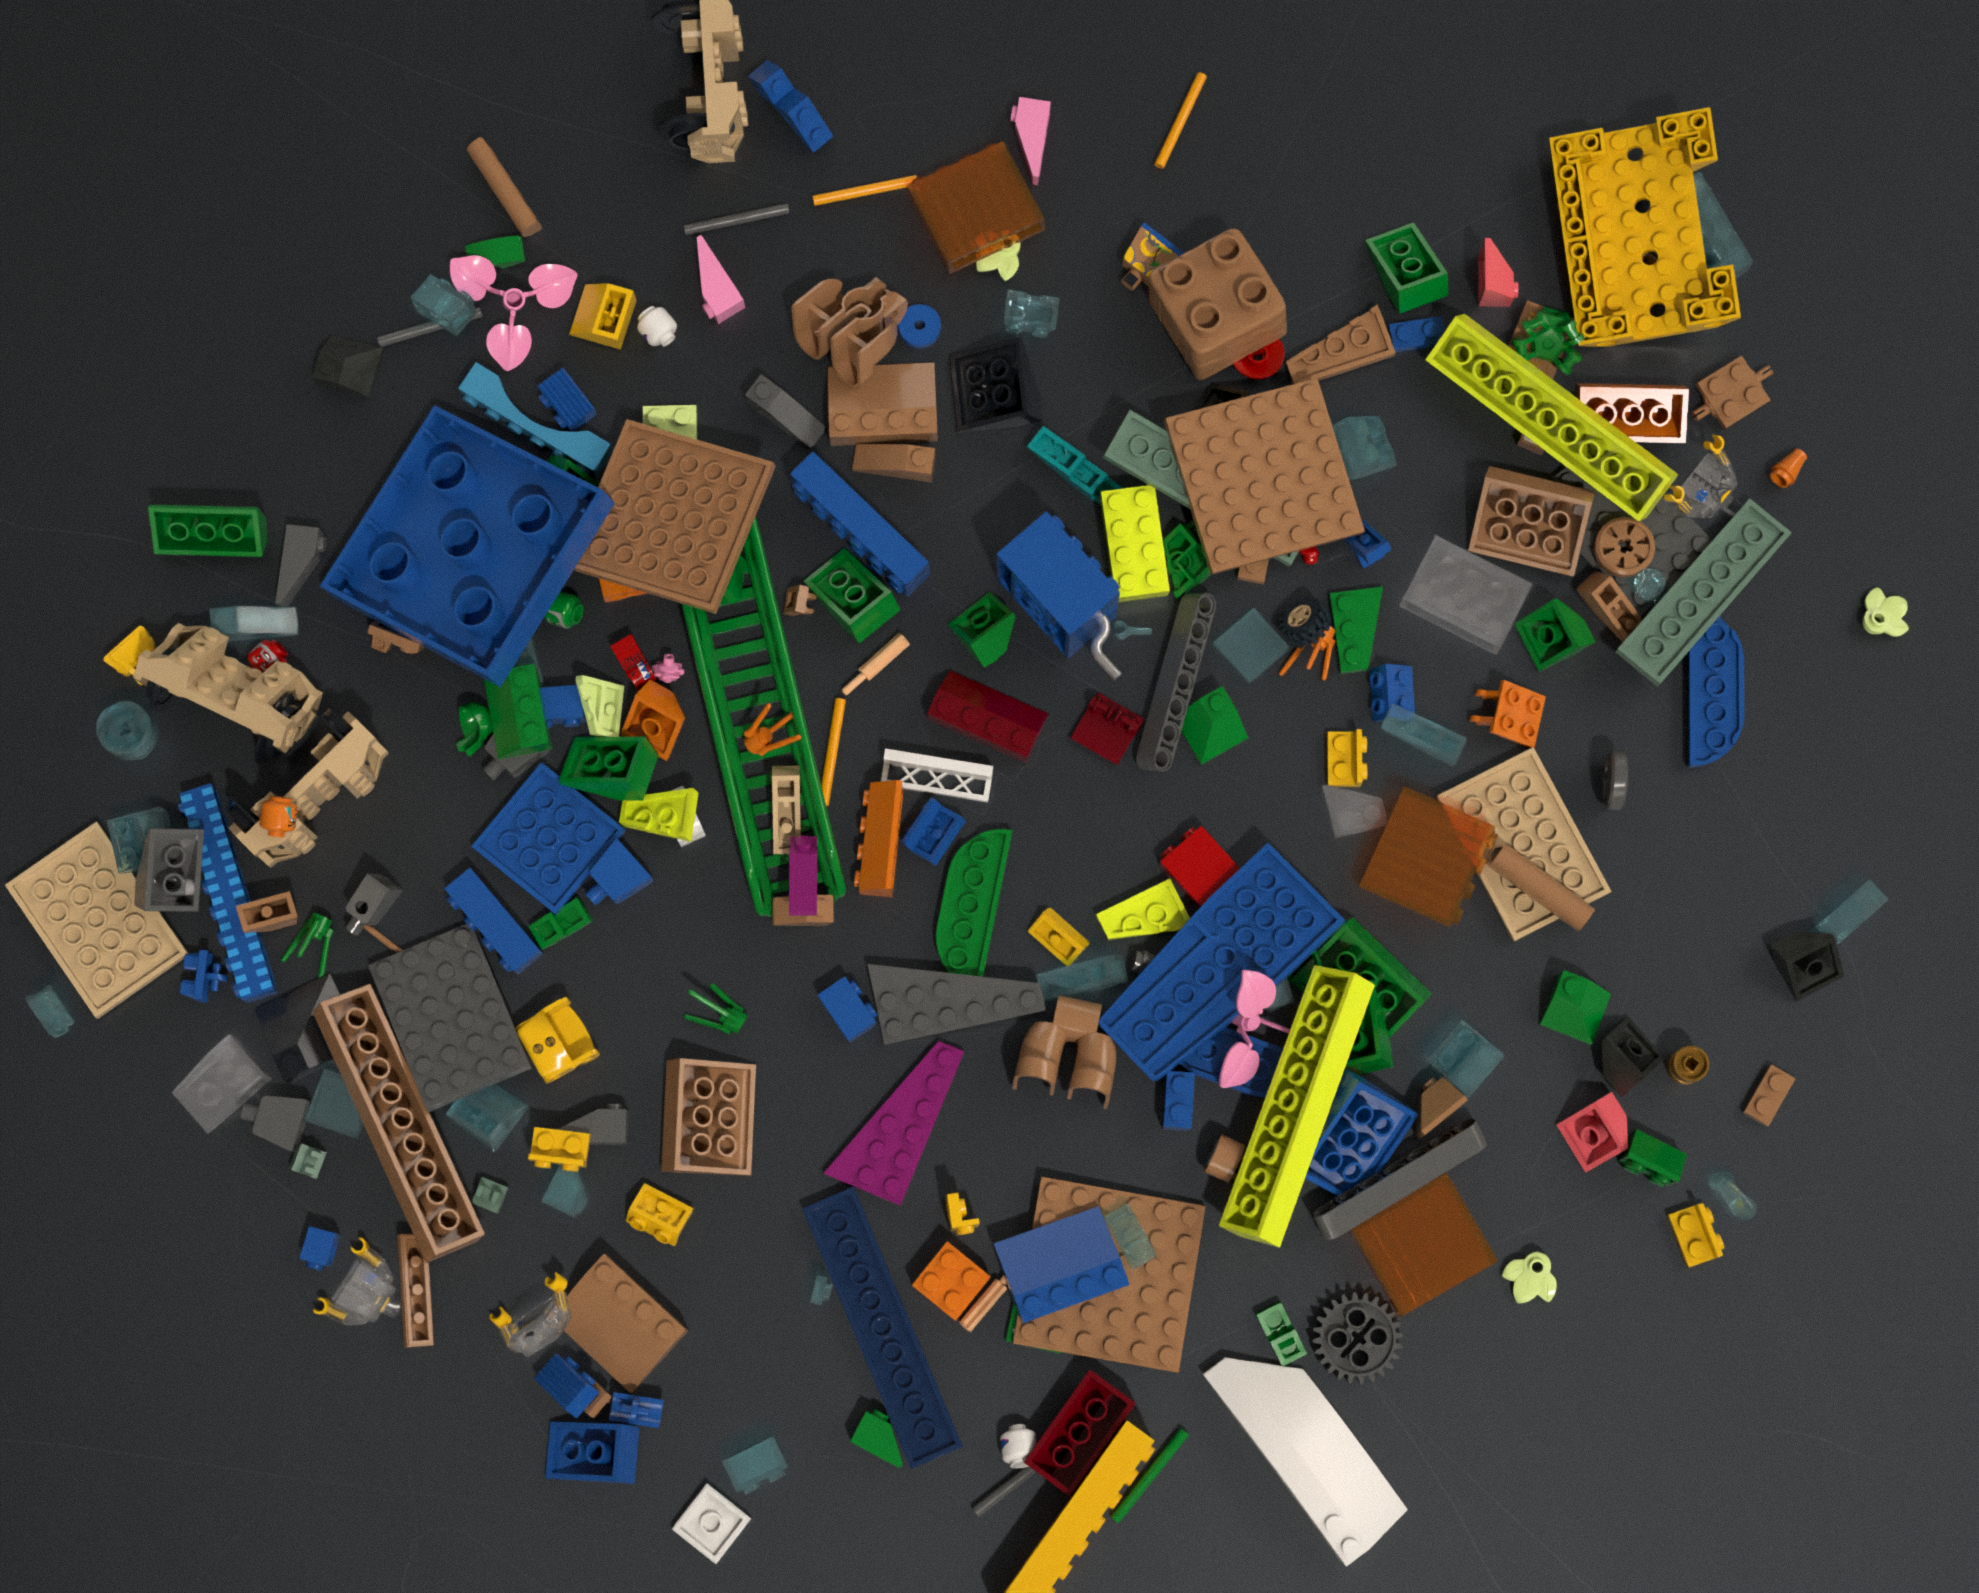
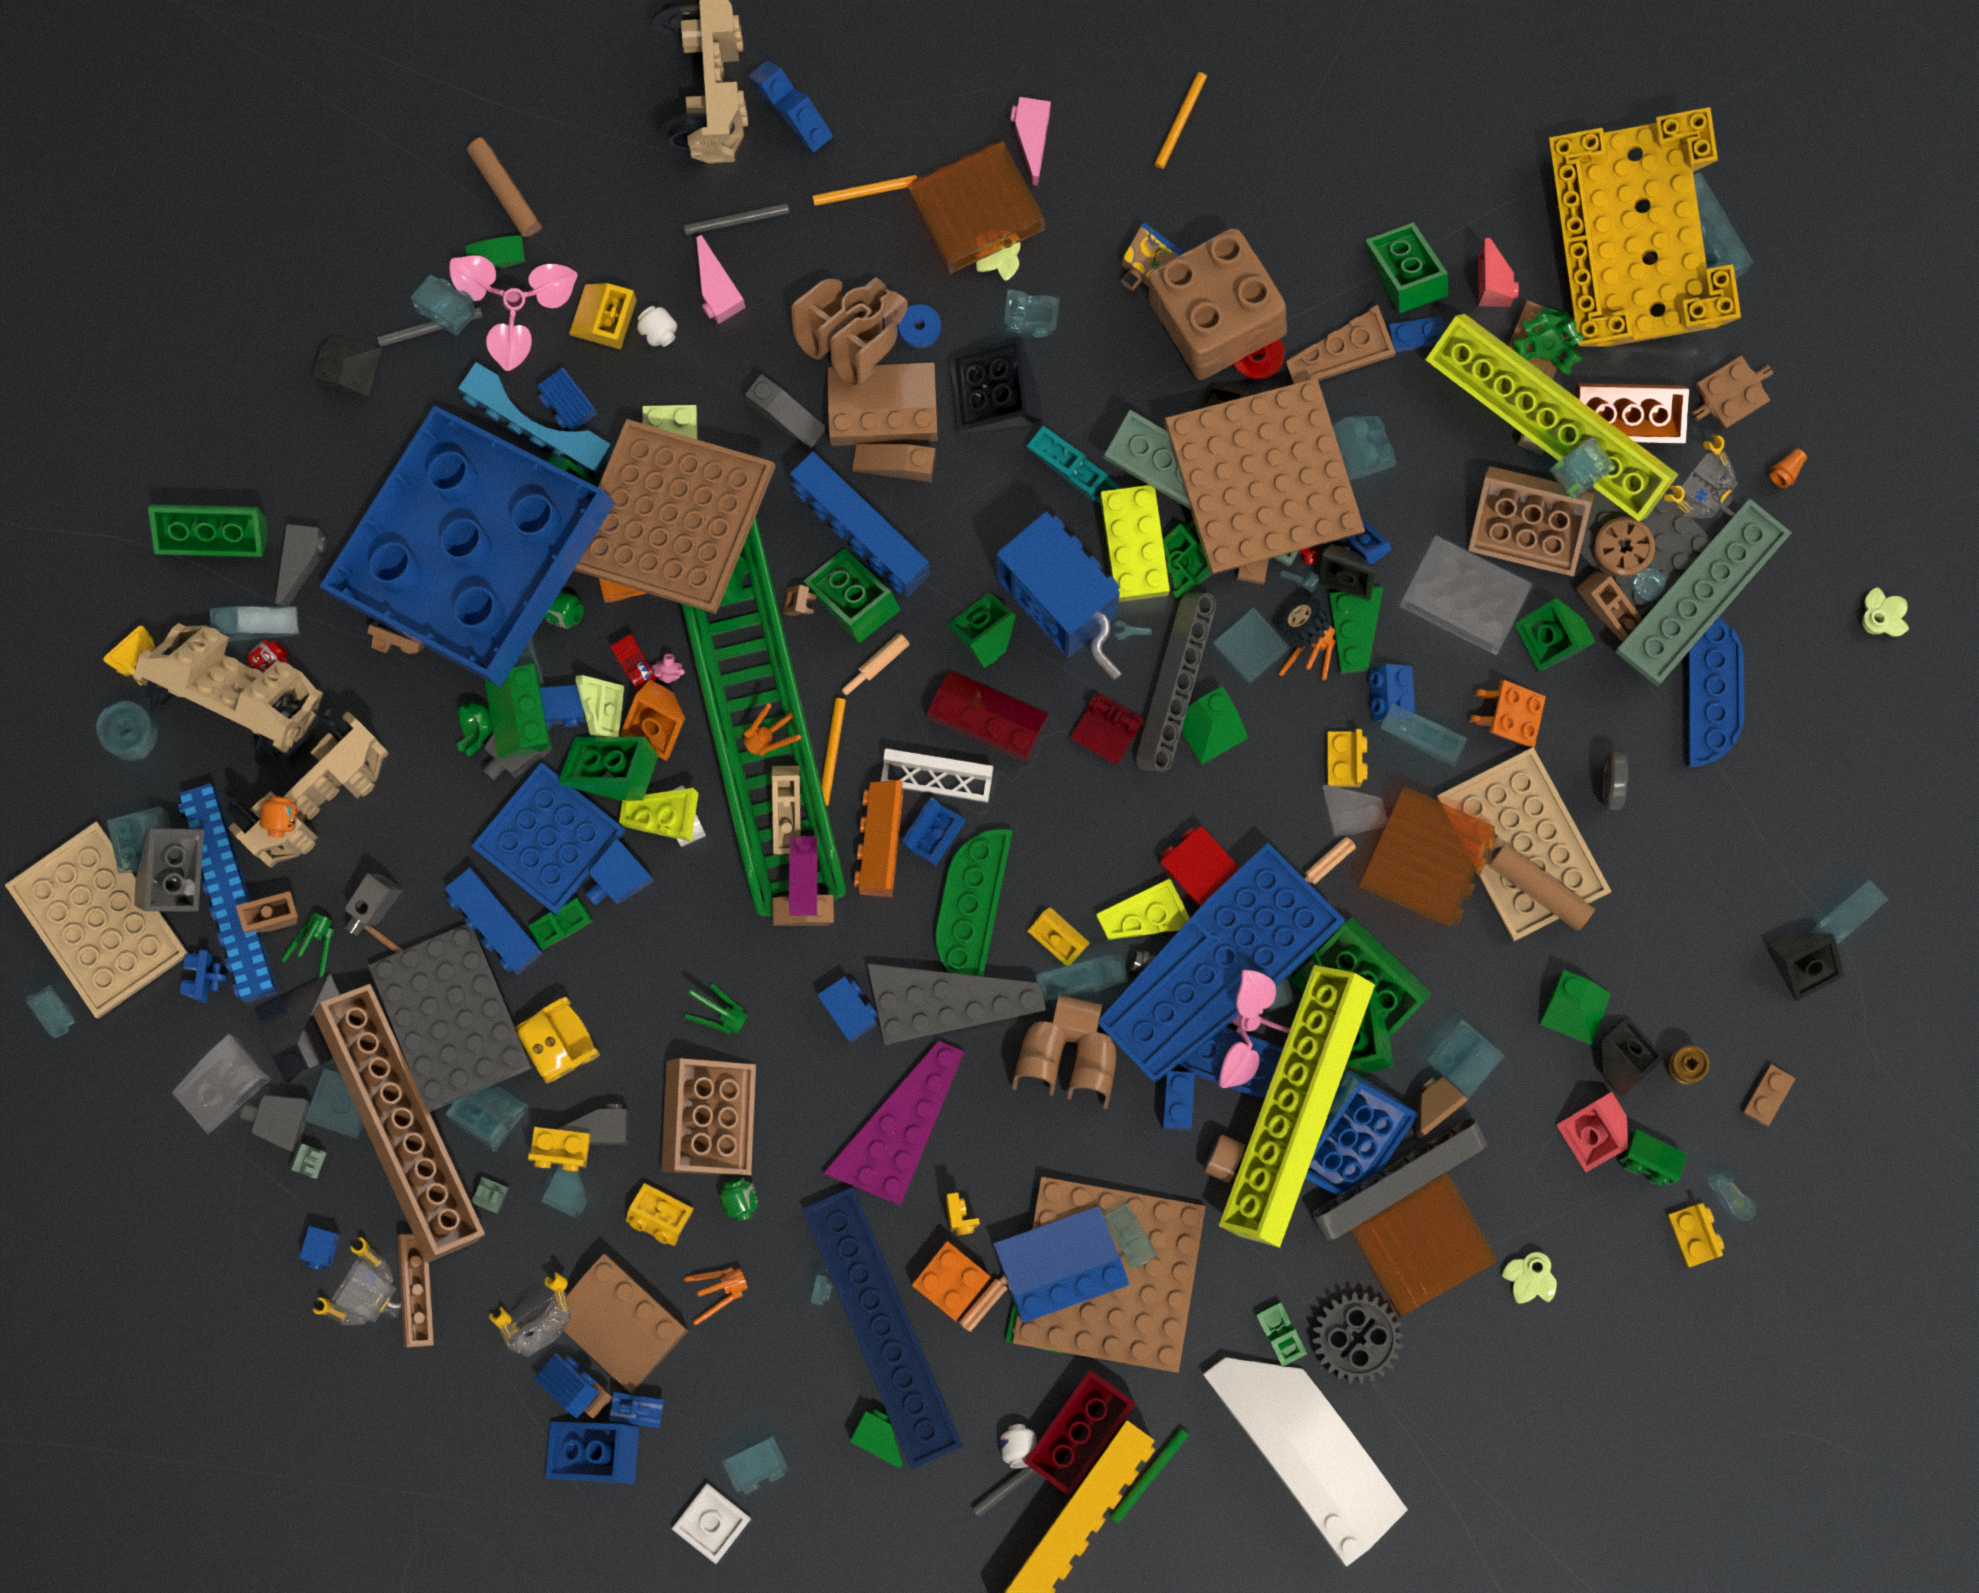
(732, 1283): none -> orange plant
(738, 1199): none -> green head
(1310, 581): none -> clear light blue hand
(1330, 860): none -> light nougat axle
(1347, 572): none -> pearl dark grey slope
(1582, 468): none -> clear light blue brick

